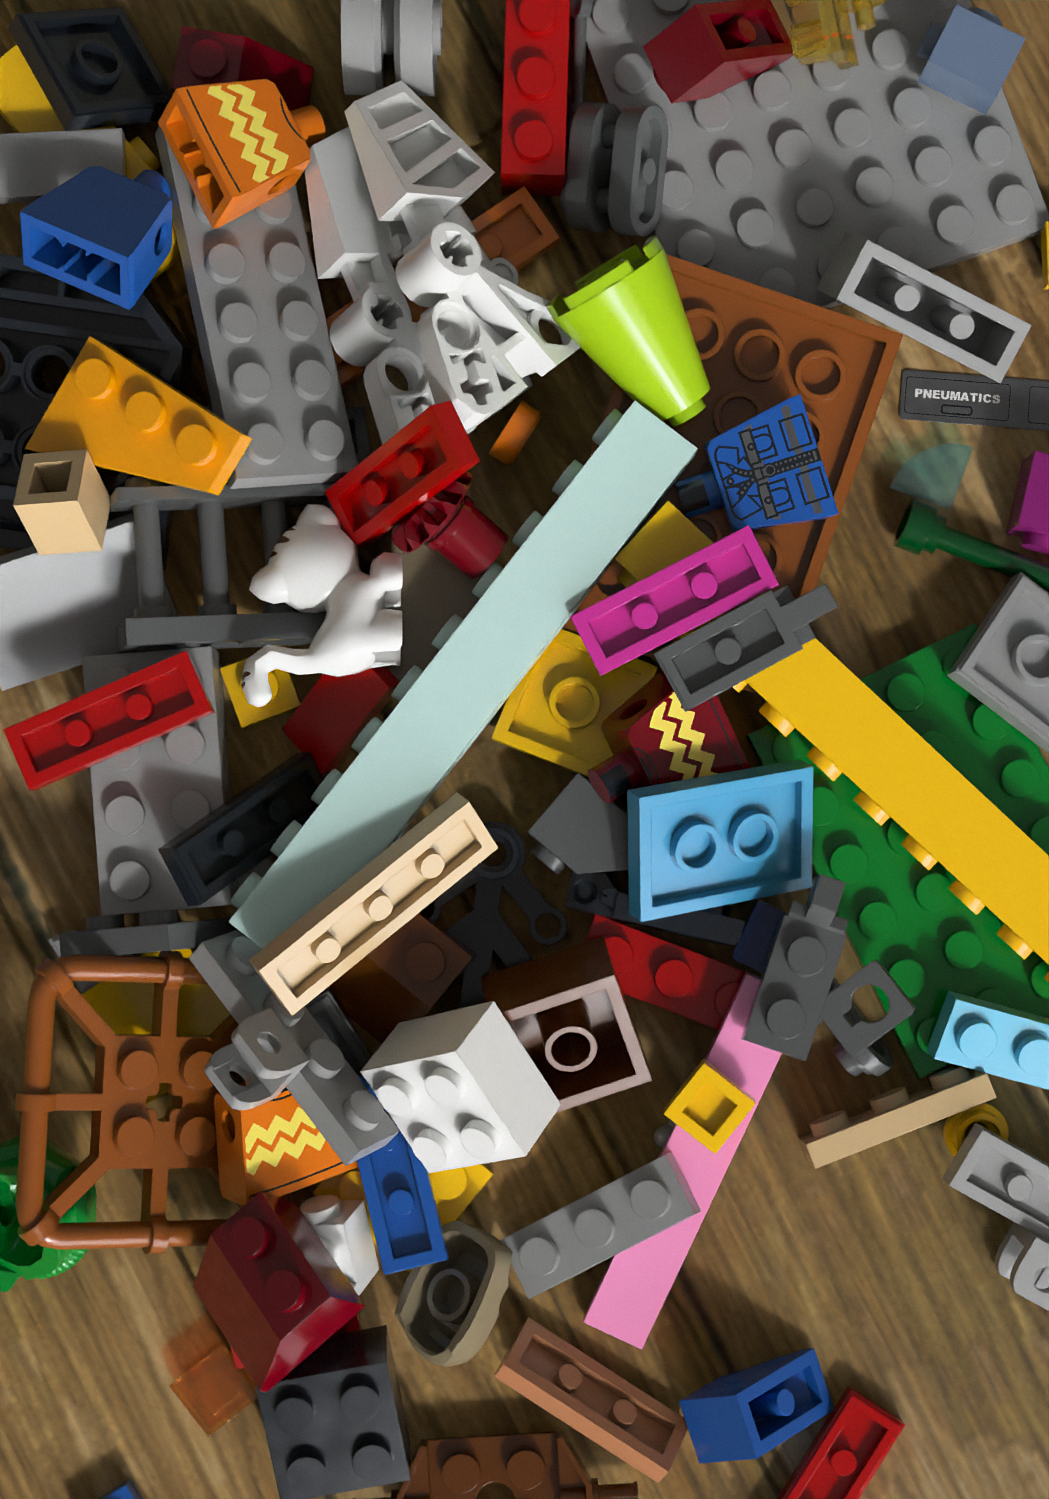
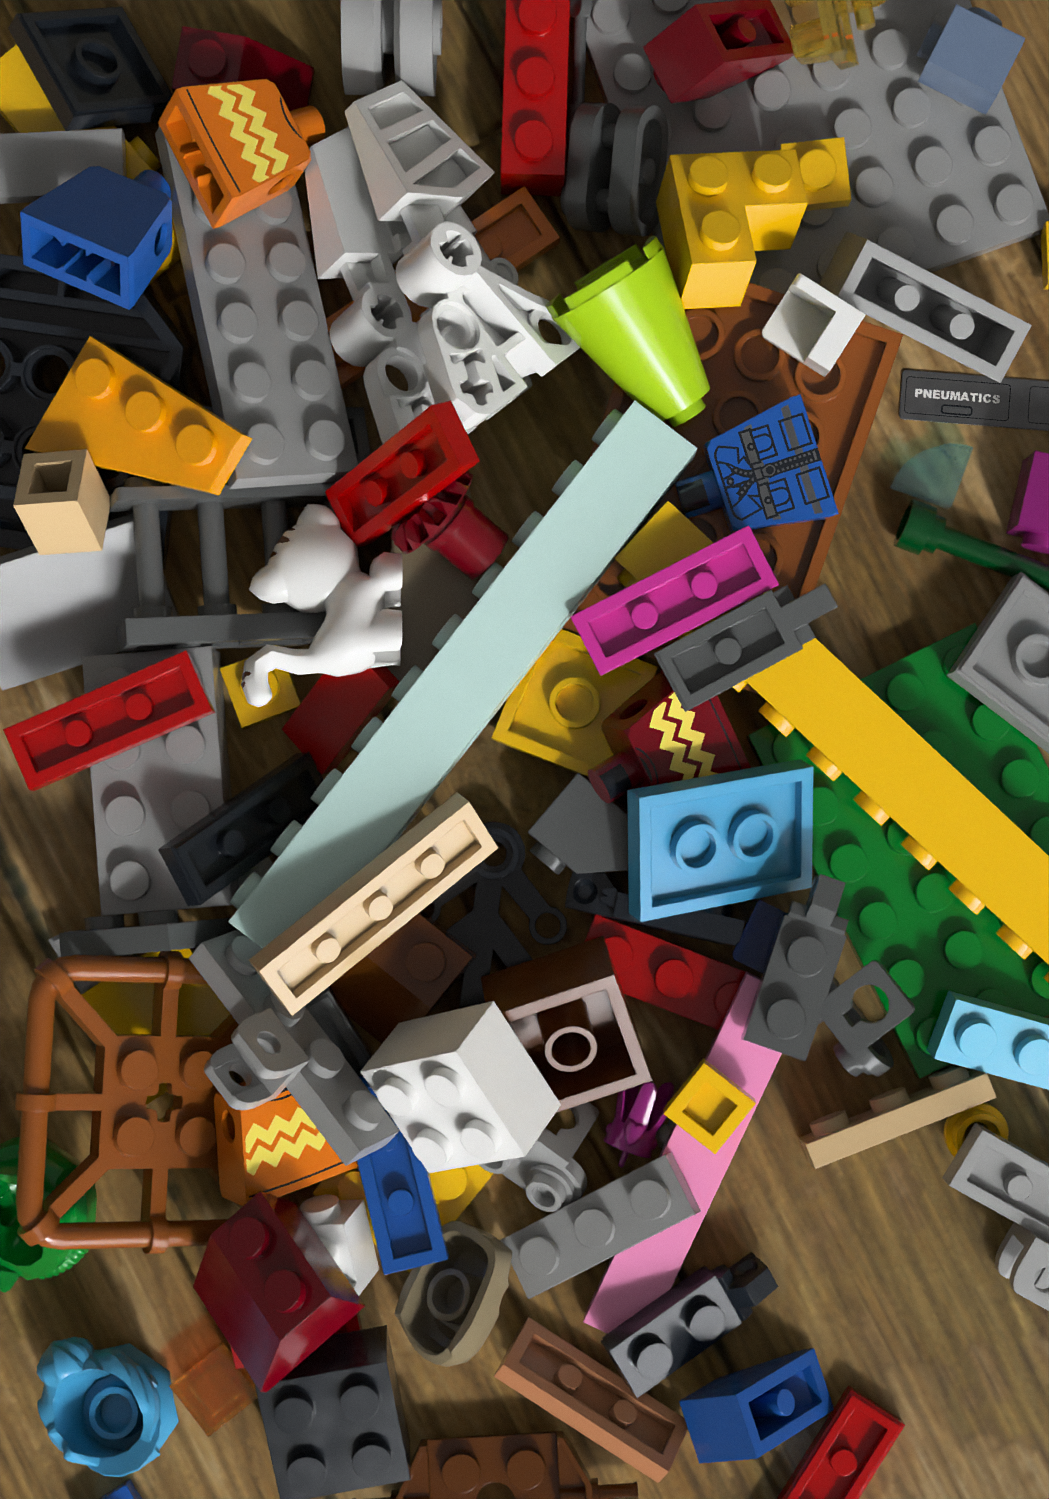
(105, 1405): none -> dark azure piece
(515, 433): orange tile -> none
(548, 1170): none -> light grey bracket
(638, 1119): none -> magenta piece
(686, 1321): none -> black hinge
(720, 213): none -> yellow brick
(812, 324): none -> white panel
(823, 172): none -> yellow plate

